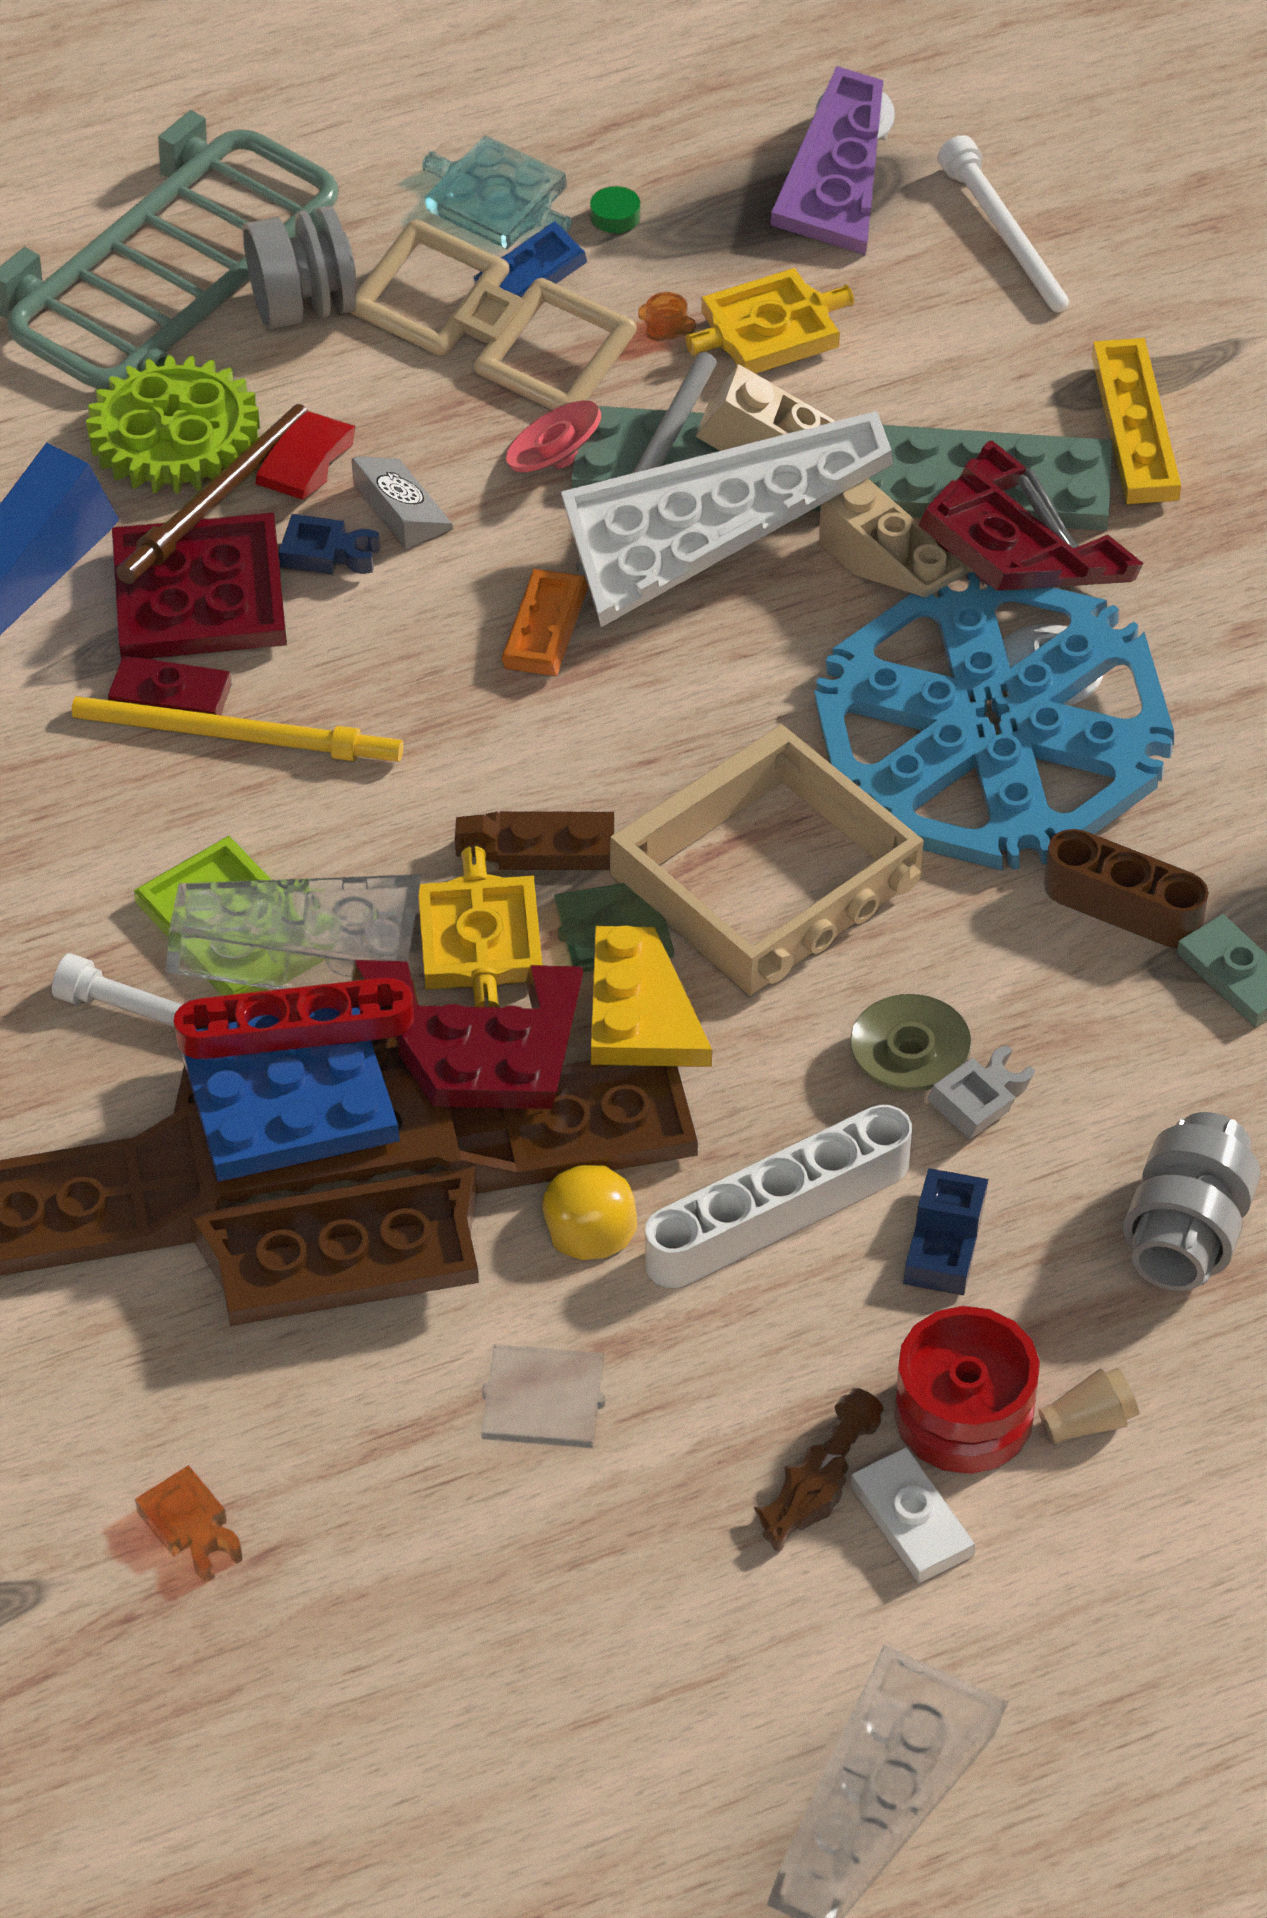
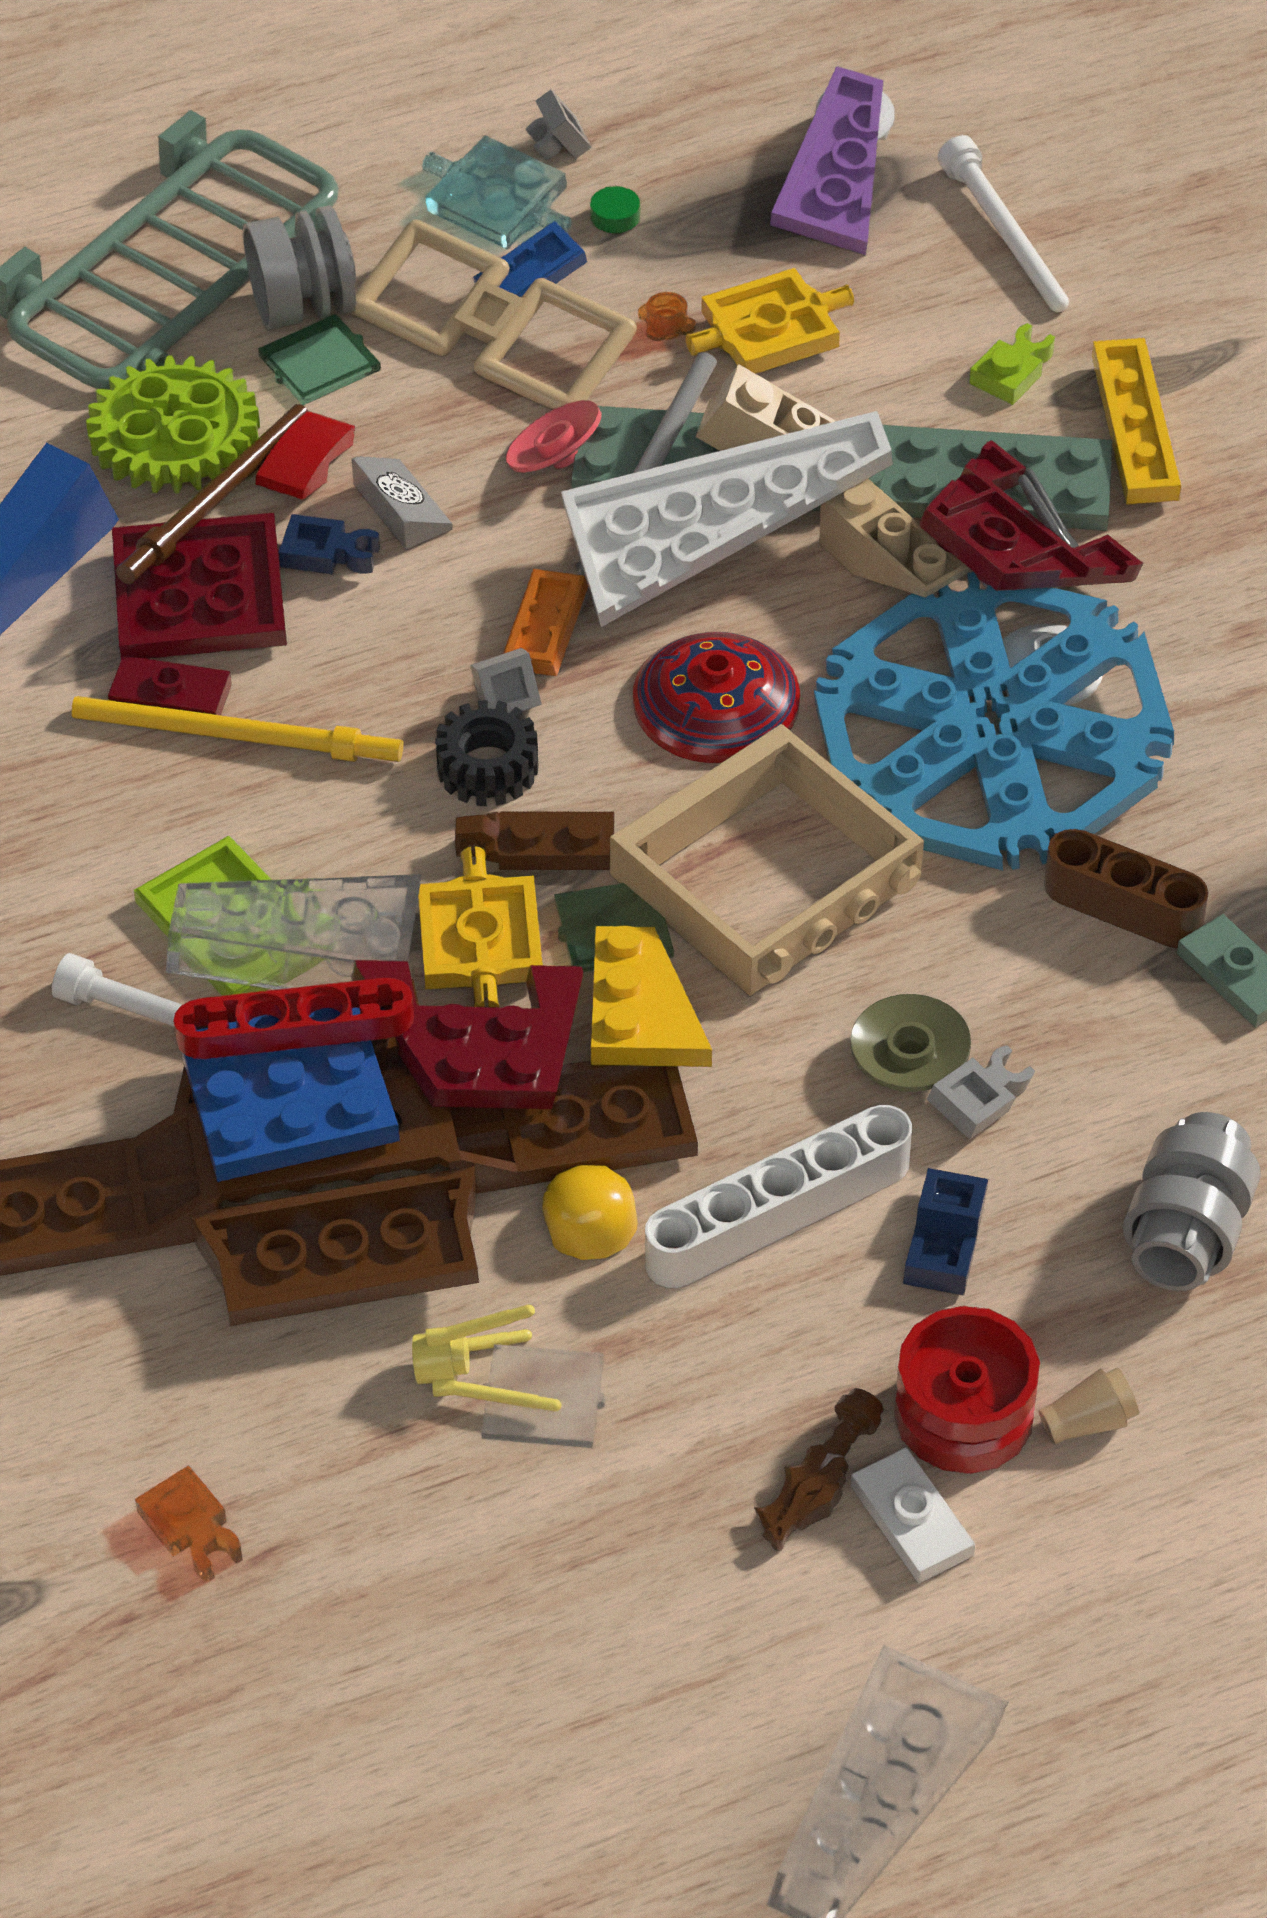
(319, 359): none -> clear green piece
(444, 1355): none -> light yellow plant
(487, 776): none -> black tyre
(507, 680): none -> light grey tile
(557, 128): none -> light grey tile
(714, 695): none -> dish
(1012, 369): none -> lime plate

